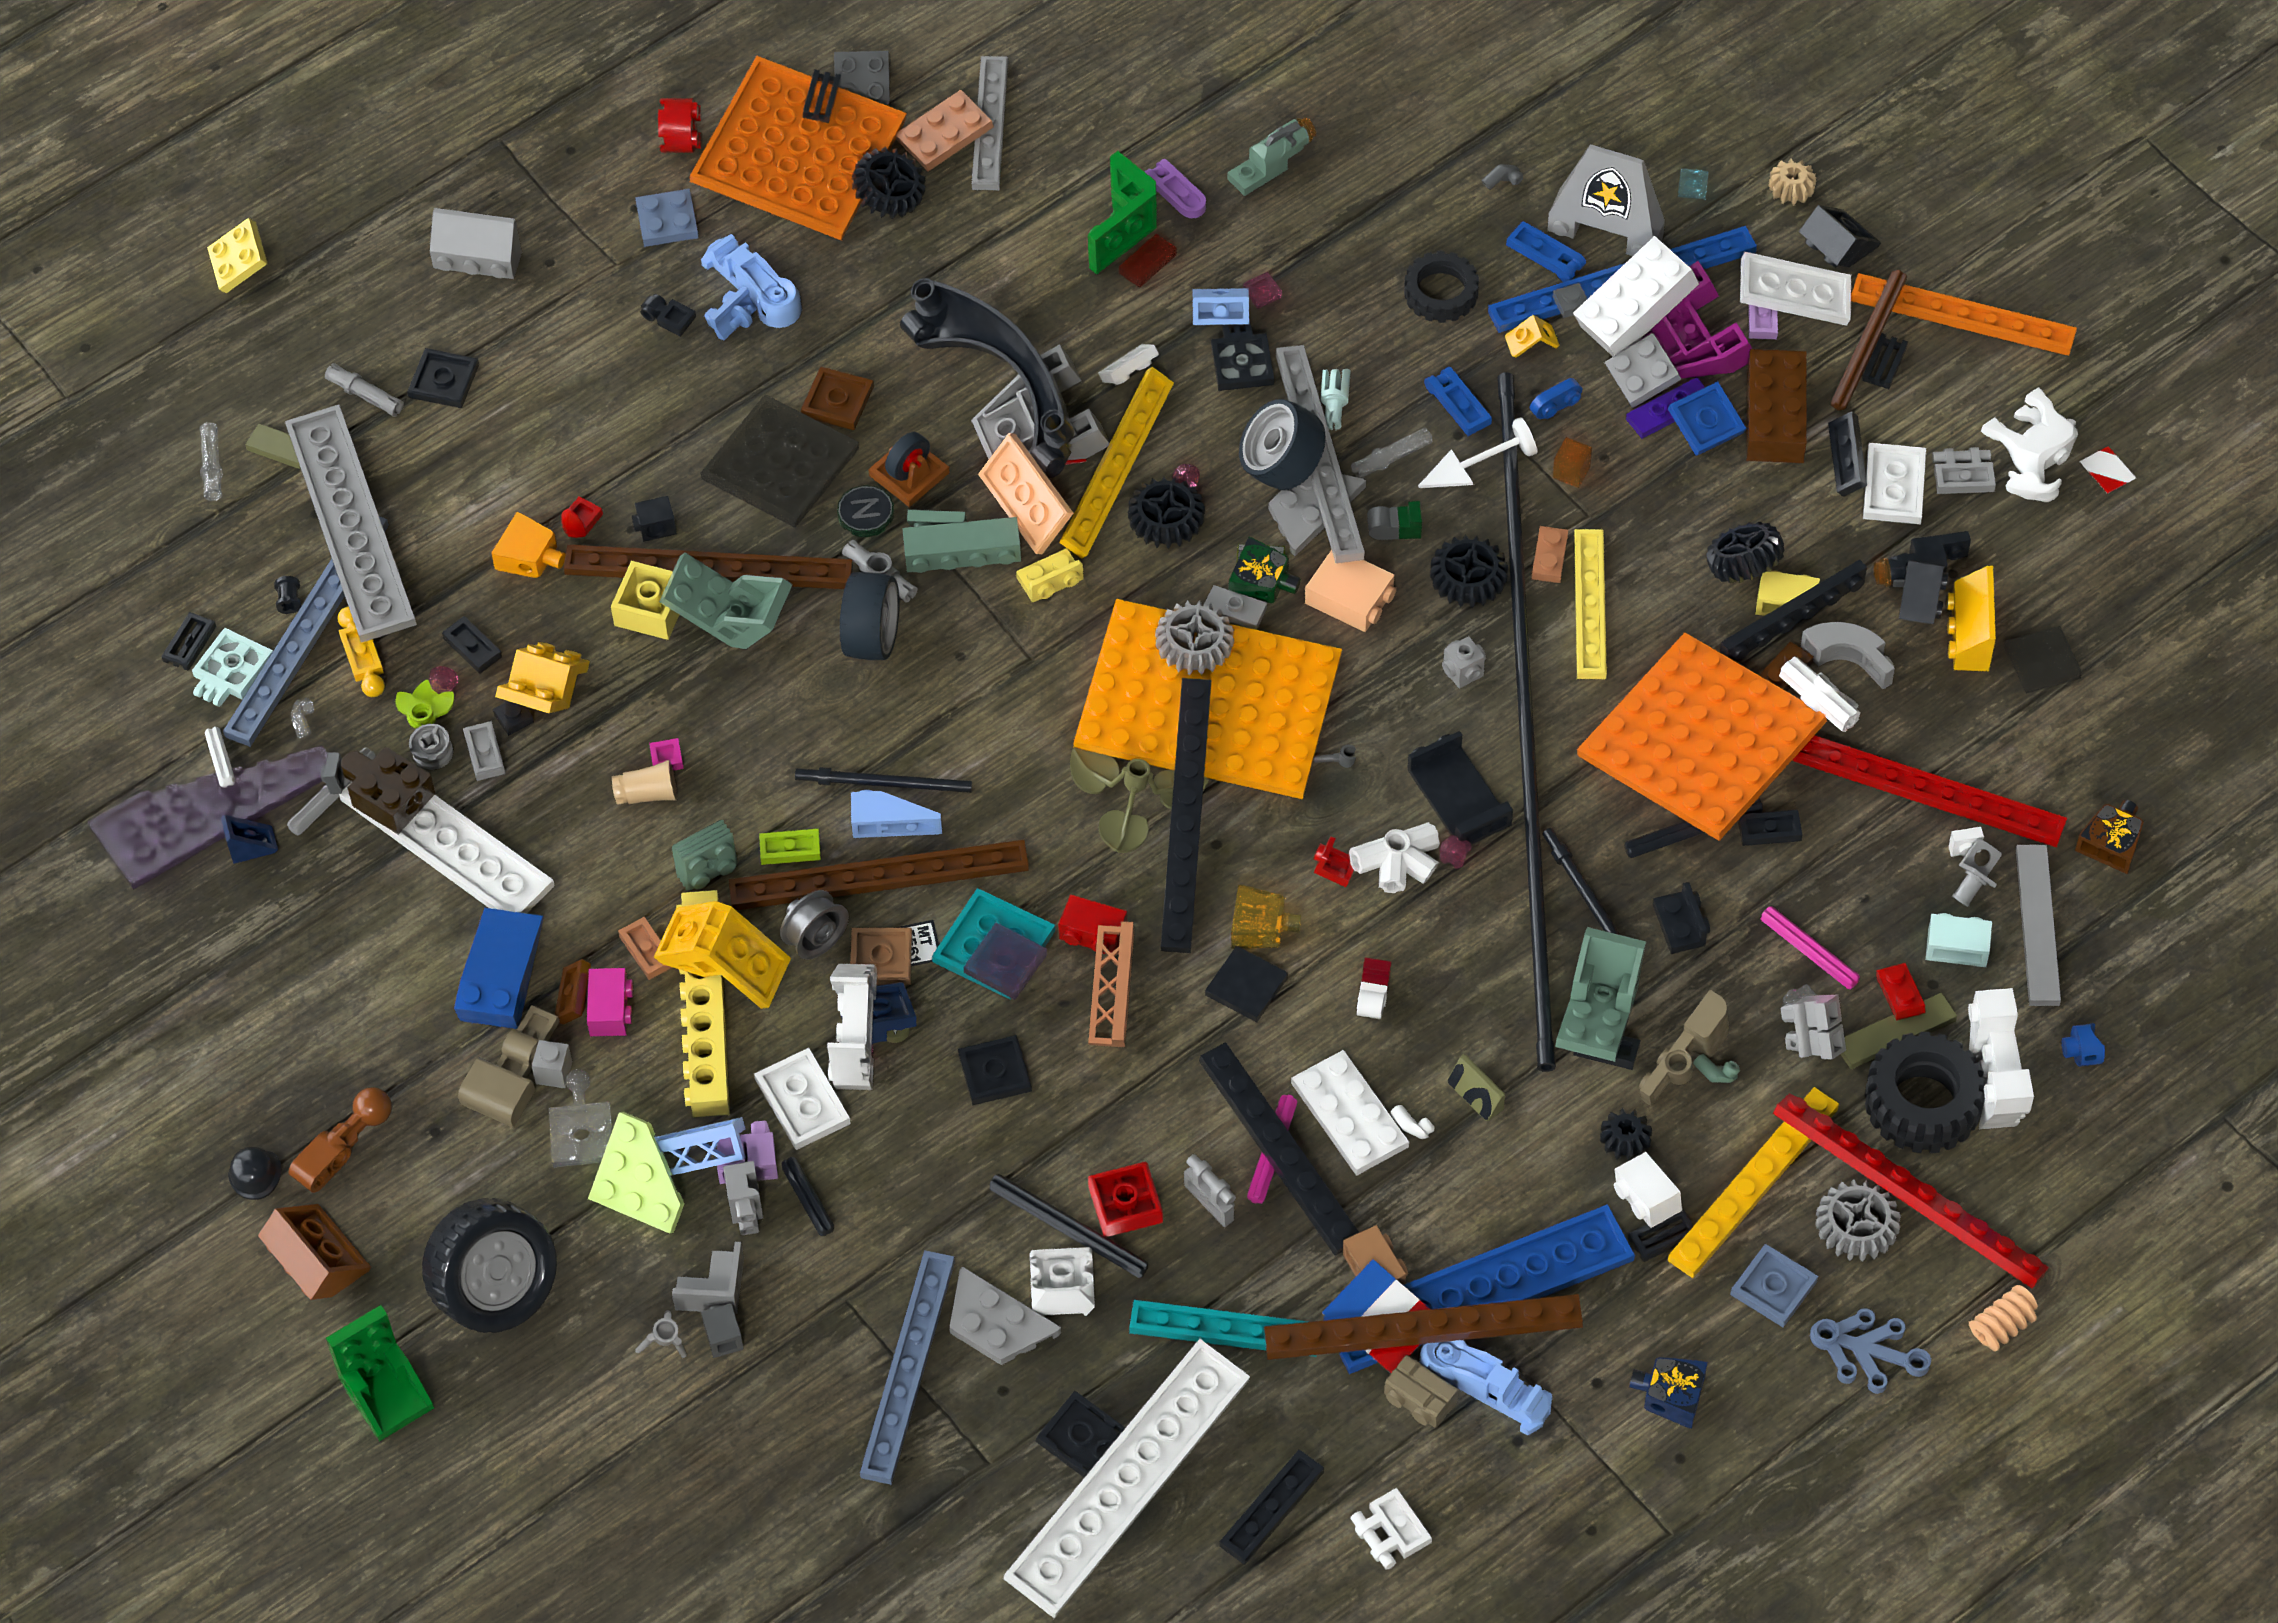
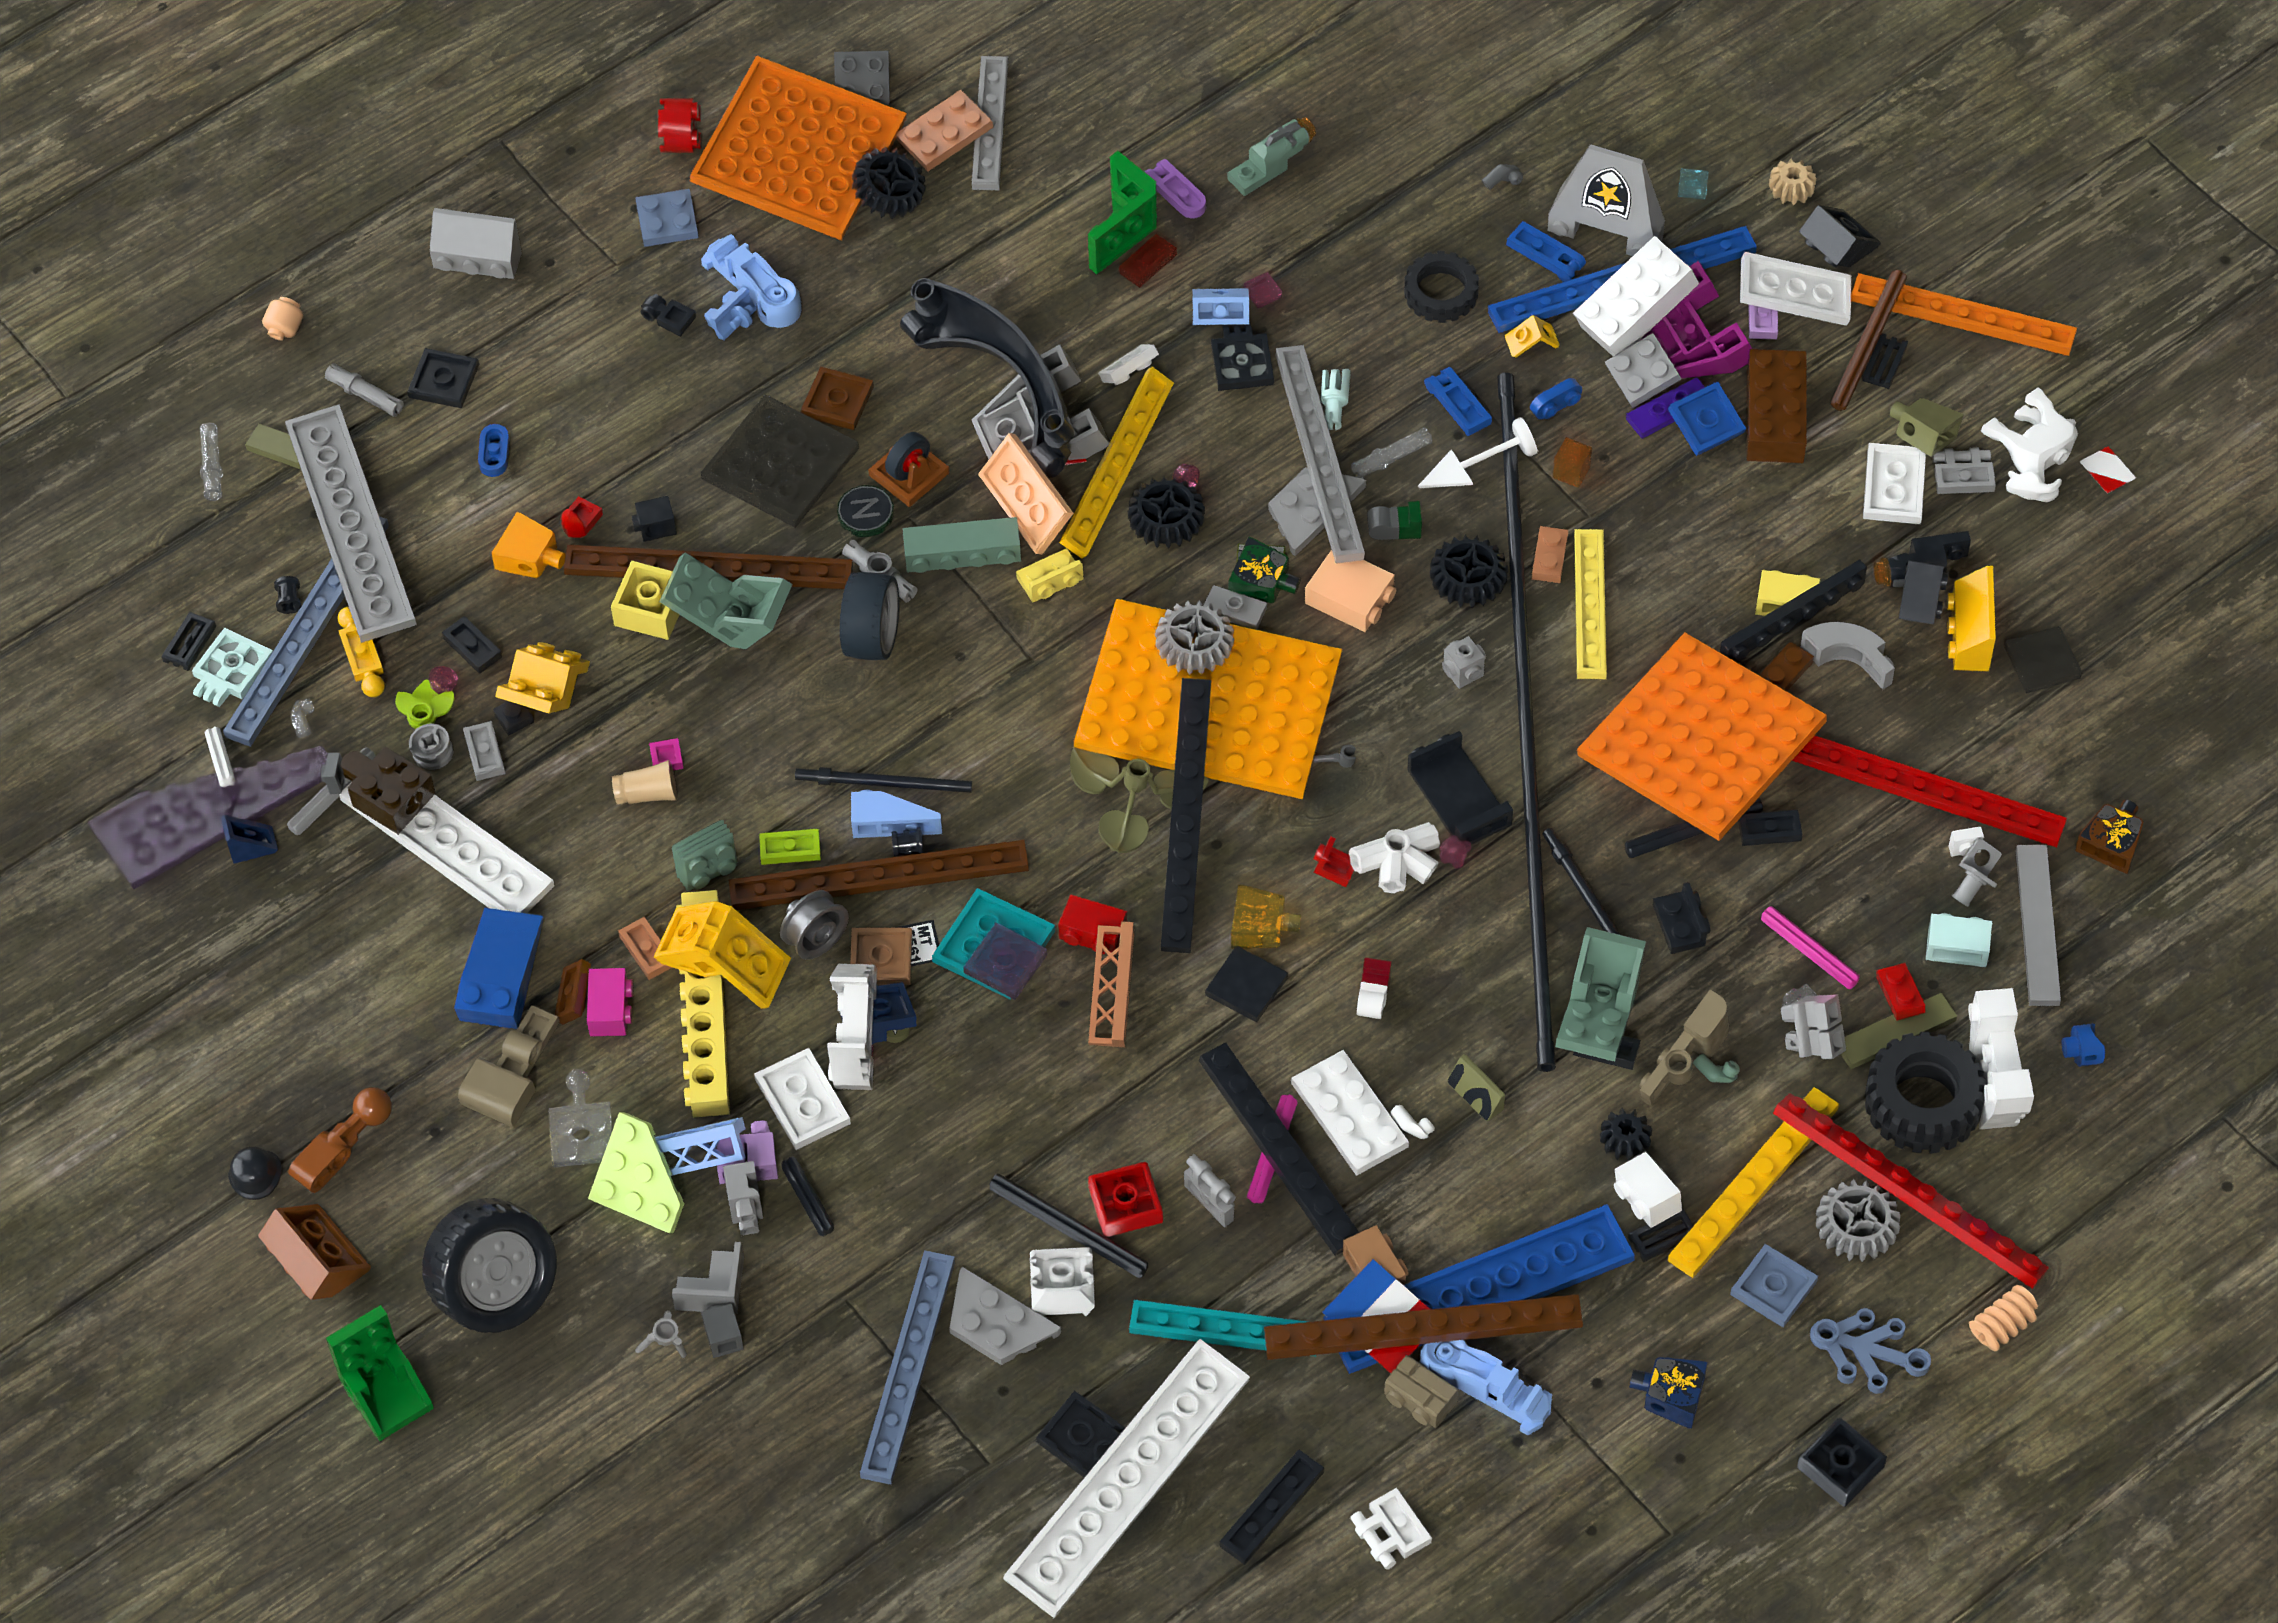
(237, 255): light yellow plate -> none
(282, 318): none -> light nougat head
(493, 453): none -> blue plate
(551, 1064): light grey brick -> none
(825, 79): black tile -> none
(907, 842): none -> black bush
(928, 517): sand green plate -> none
(994, 1070): black tile -> none
(1282, 444): wheel -> none
(1569, 299): dark grey plate -> none
(1745, 552): black gear -> none
(1820, 694): white piece -> none
(1839, 1444): none -> black brick
(1847, 454): black plate -> none
(1926, 424): none -> olive torso

